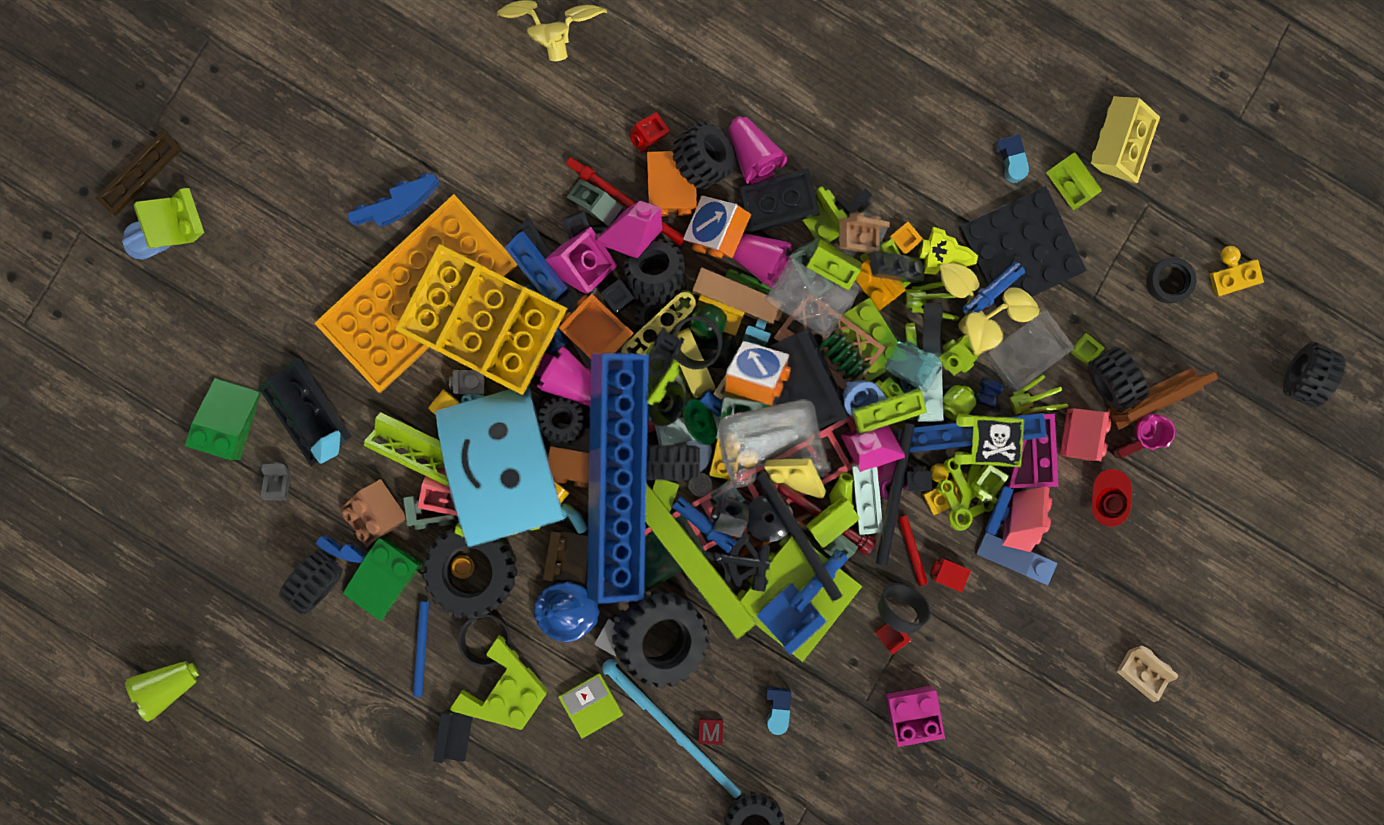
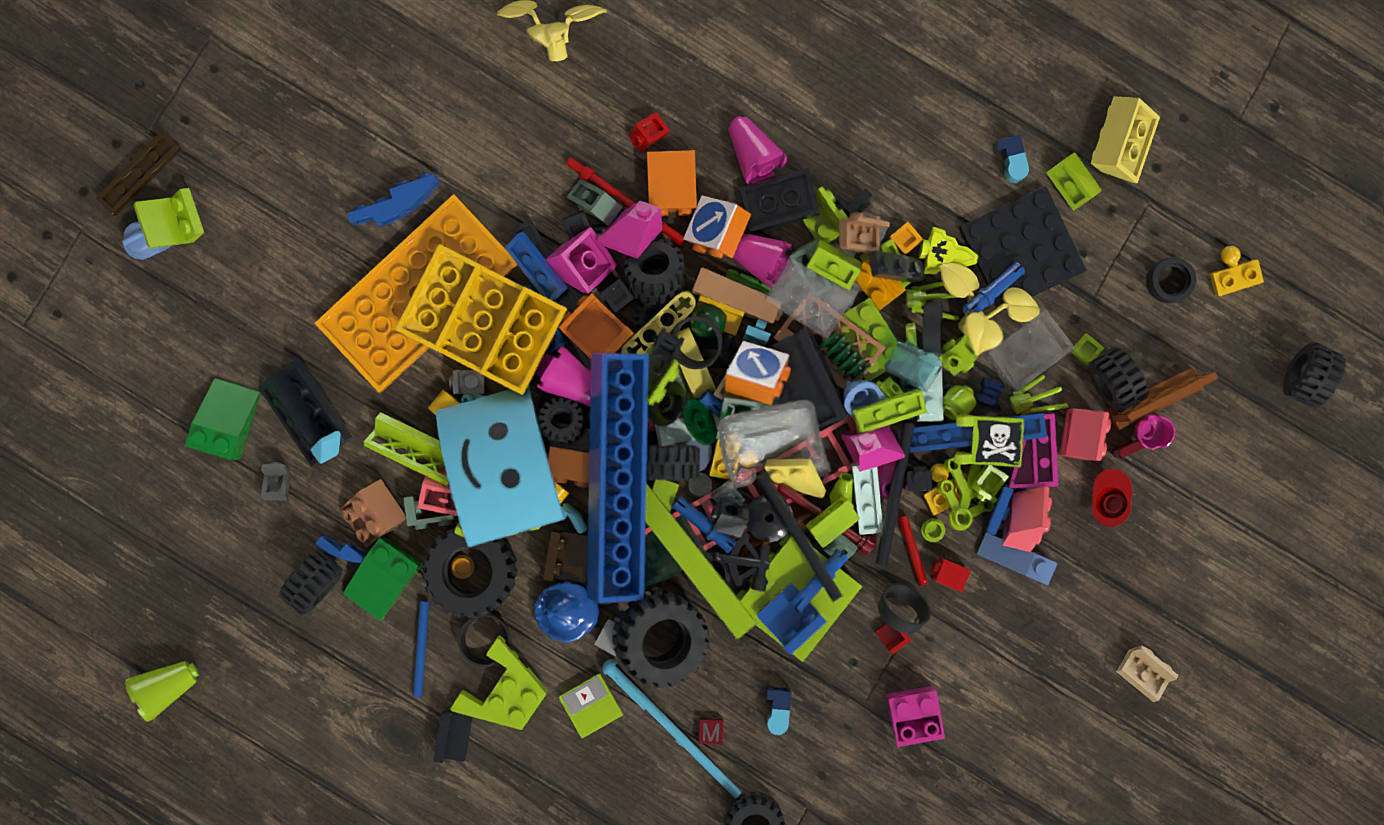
(703, 155): black tyre -> none
(933, 530): none -> lime plate

